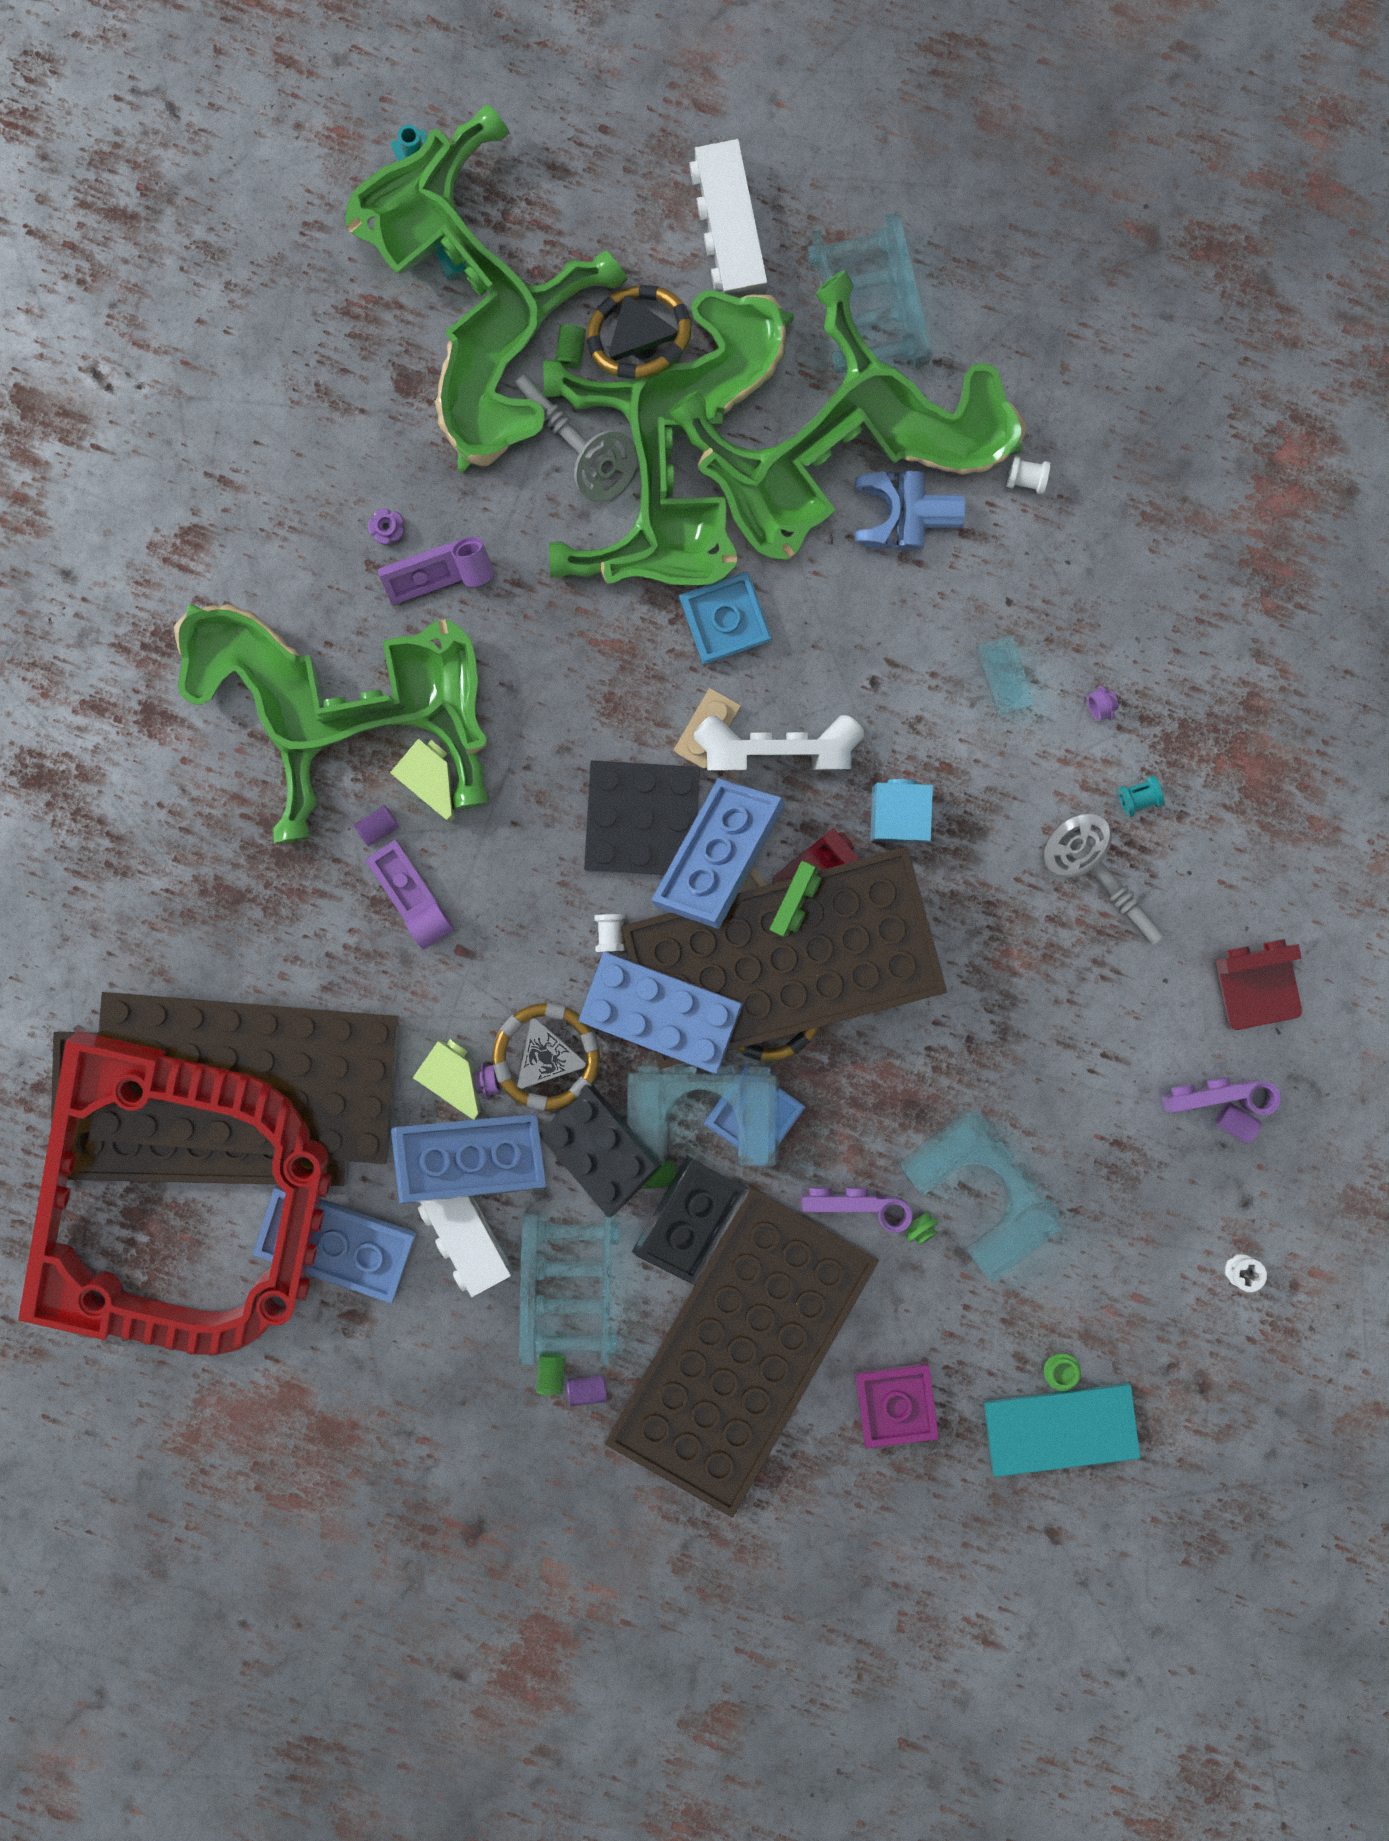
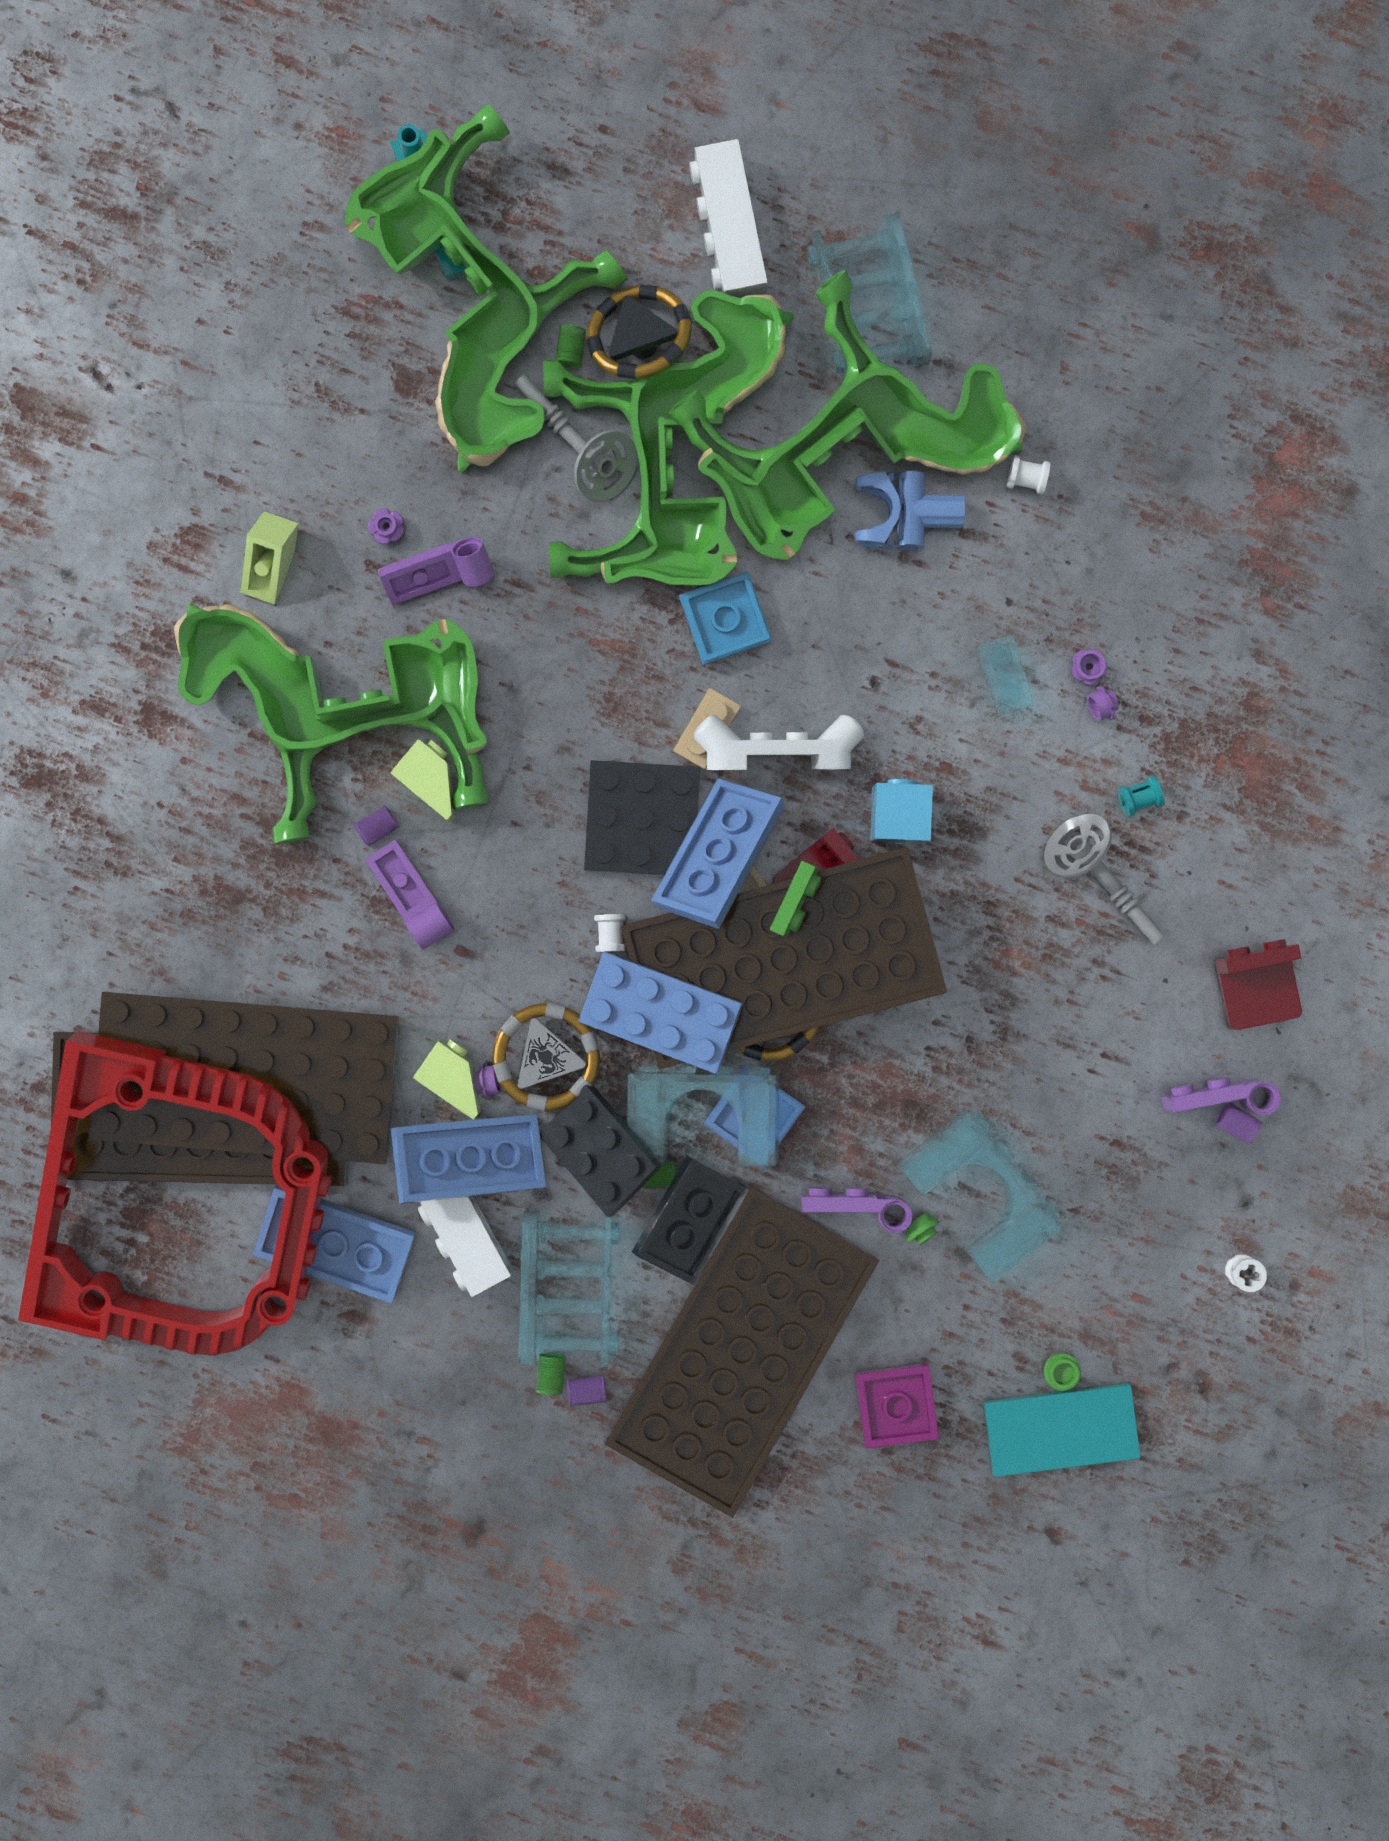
(268, 556): none -> yellowish green slope
(1098, 663): none -> medium lavender plate

